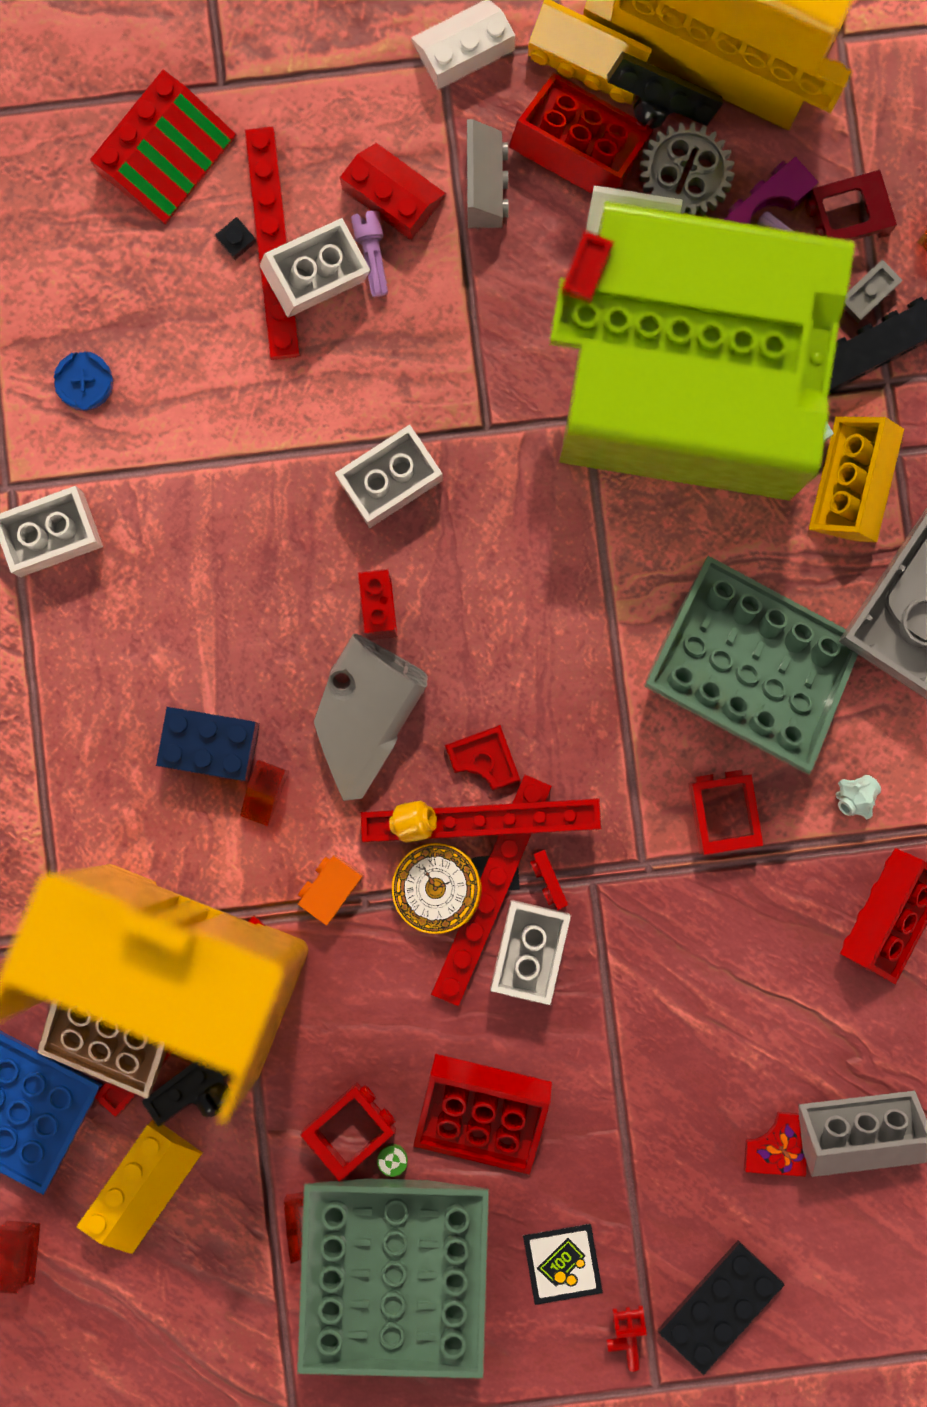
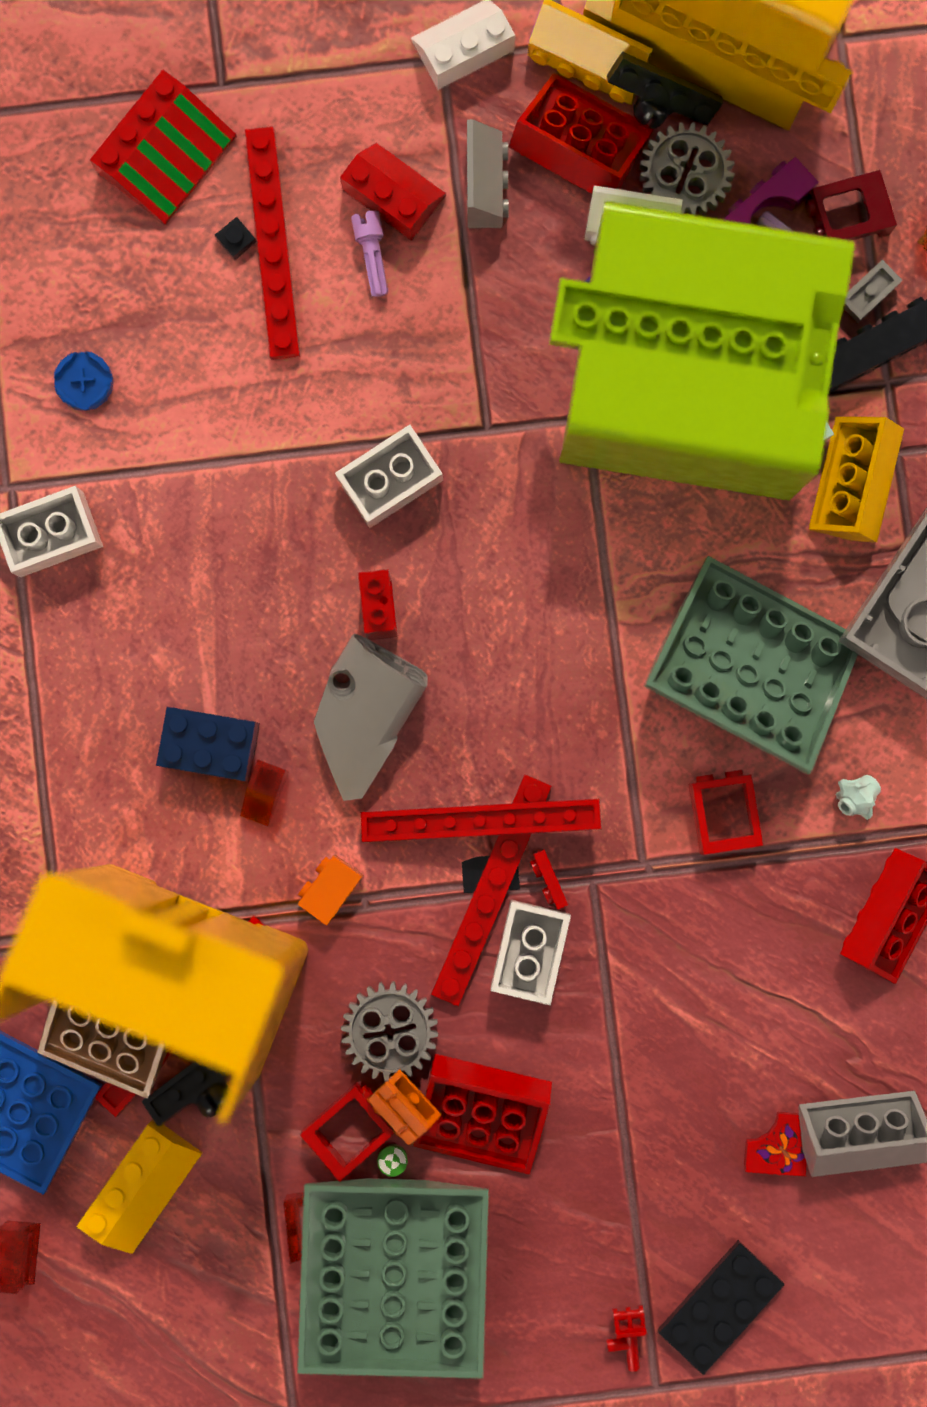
(314, 267): white brick -> none
(383, 1003): none -> light grey gear
(404, 1107): none -> orange brick
(413, 821): yellow head -> none
(436, 888): tile -> none
(486, 756): red tile -> none
(562, 1264): sticker -> none
(587, 266): red tile -> none

